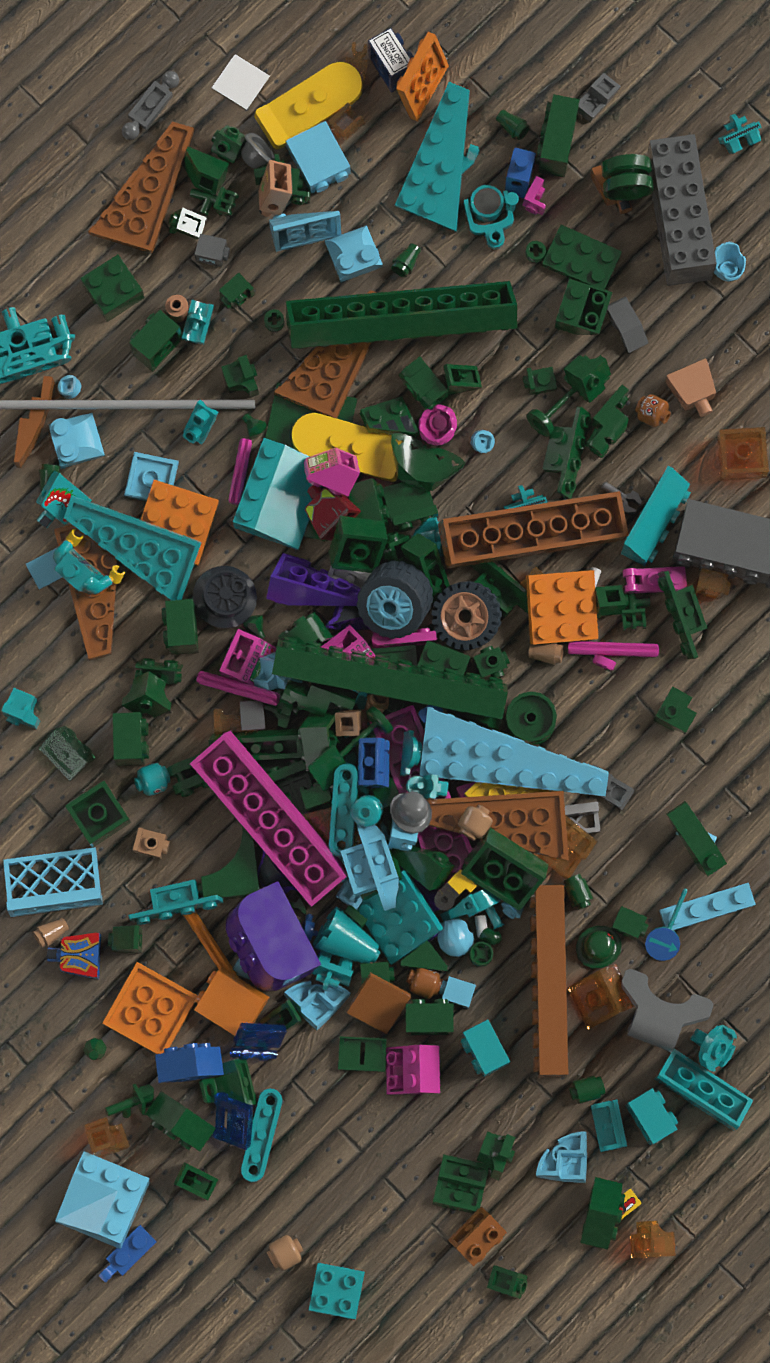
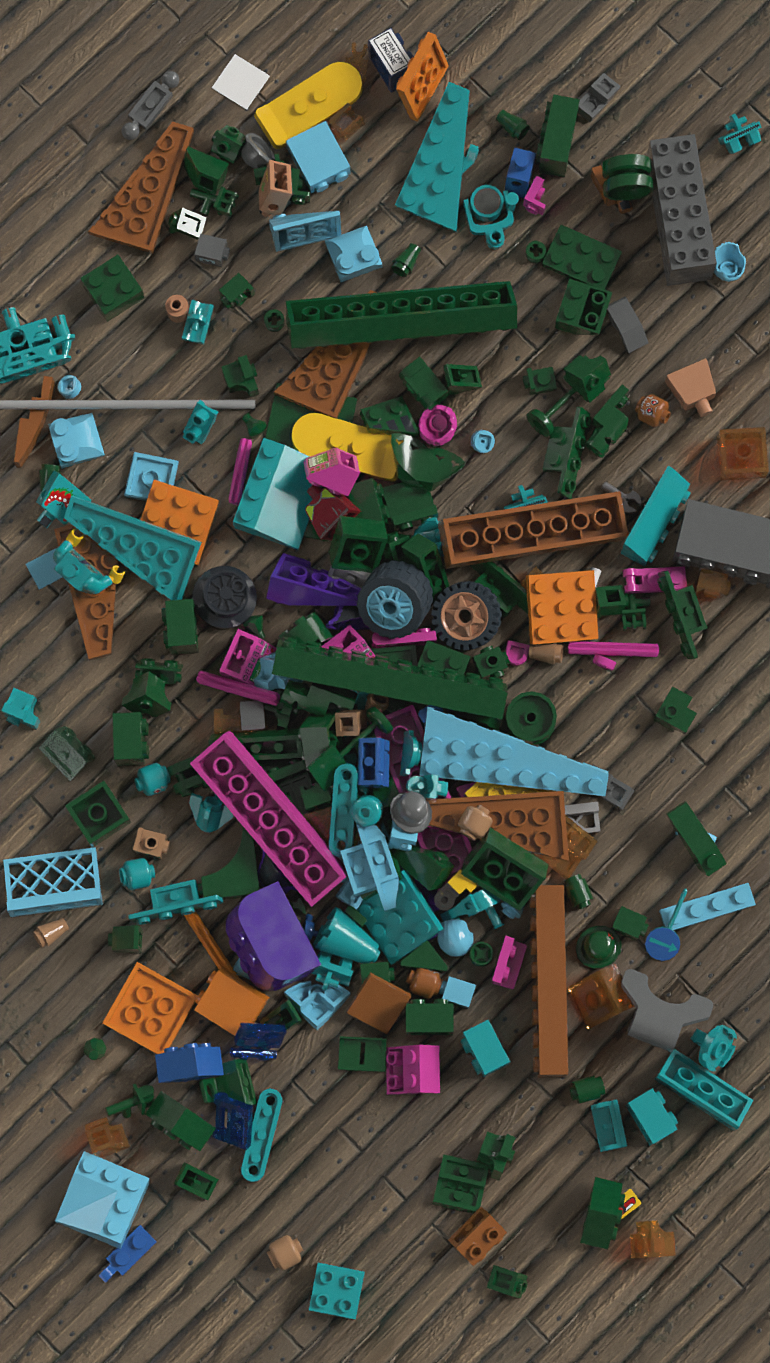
(78, 955): torso -> none
(136, 874): none -> teal head
(155, 340): dark green brick -> none
(209, 813): none -> teal brick
(484, 933): arm -> none
(509, 963): none -> dark pink bracket
(517, 653): none -> dark pink tile
(566, 1160): medium azure brick -> none

